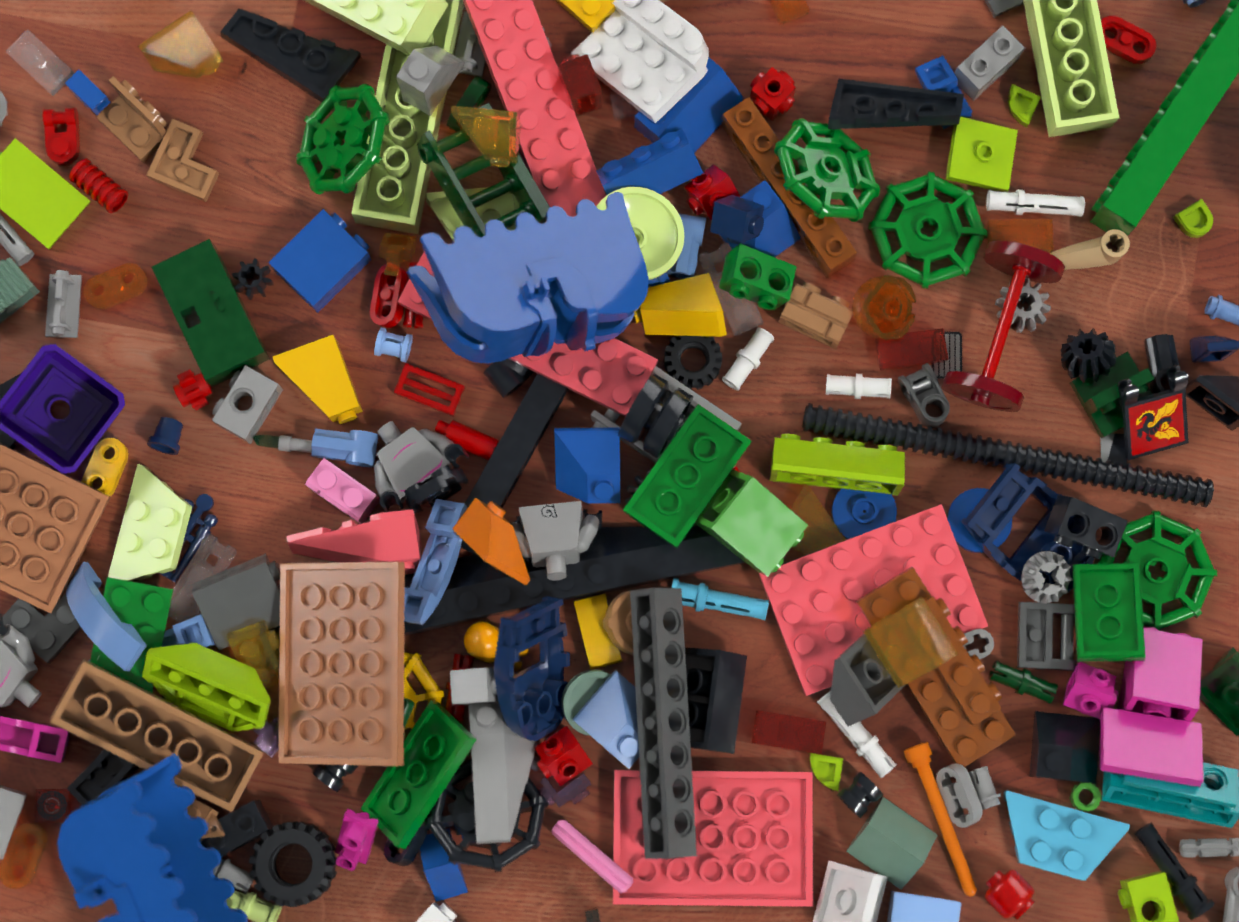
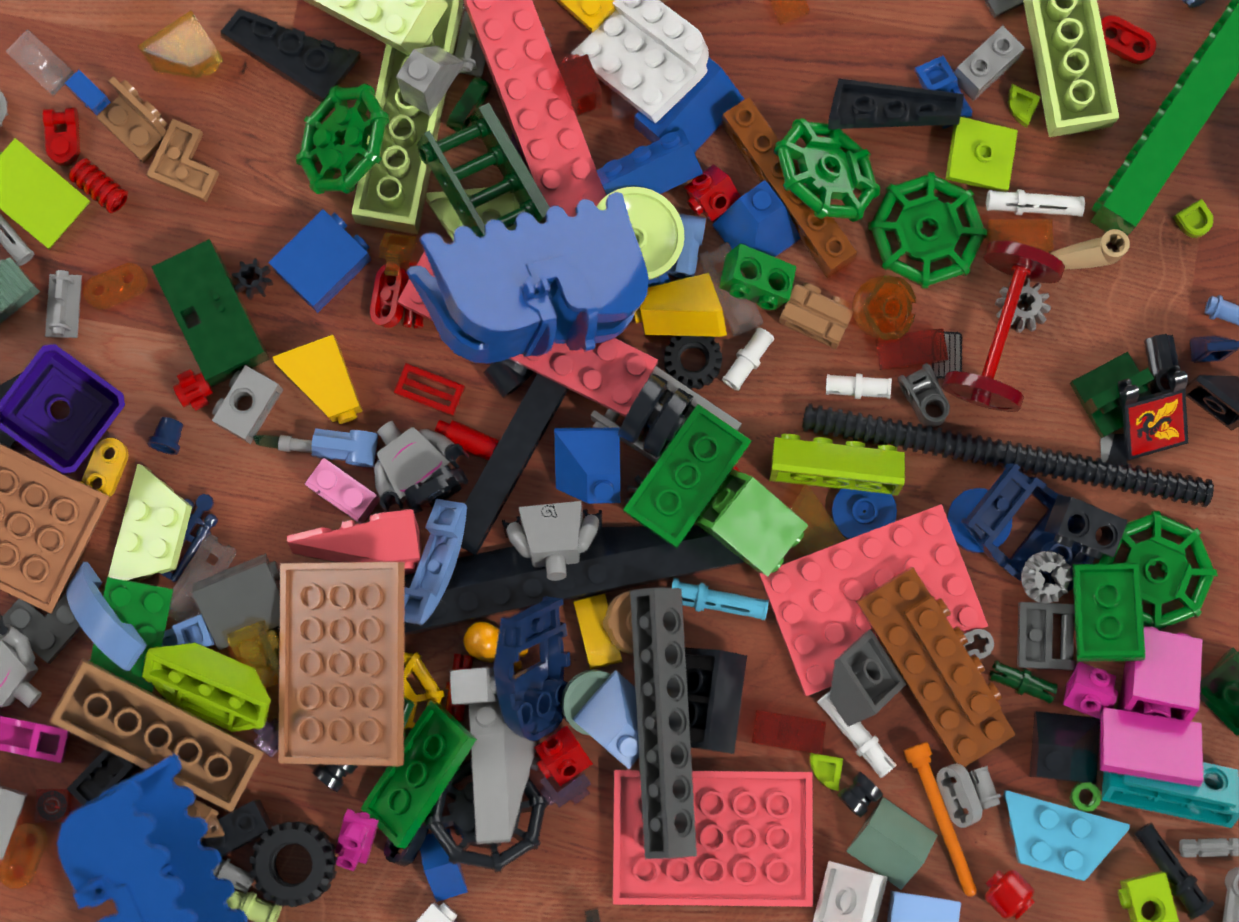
(393, 344): light blue bush -> none
(491, 132): clear yellow slope -> none
(492, 538): orange slope -> none
(592, 856): bright pink axle -> none
(737, 219): dark blue brick -> none
(770, 102): red brick -> none
(910, 642): clear yellow slope -> none
(1088, 355): black gear -> none

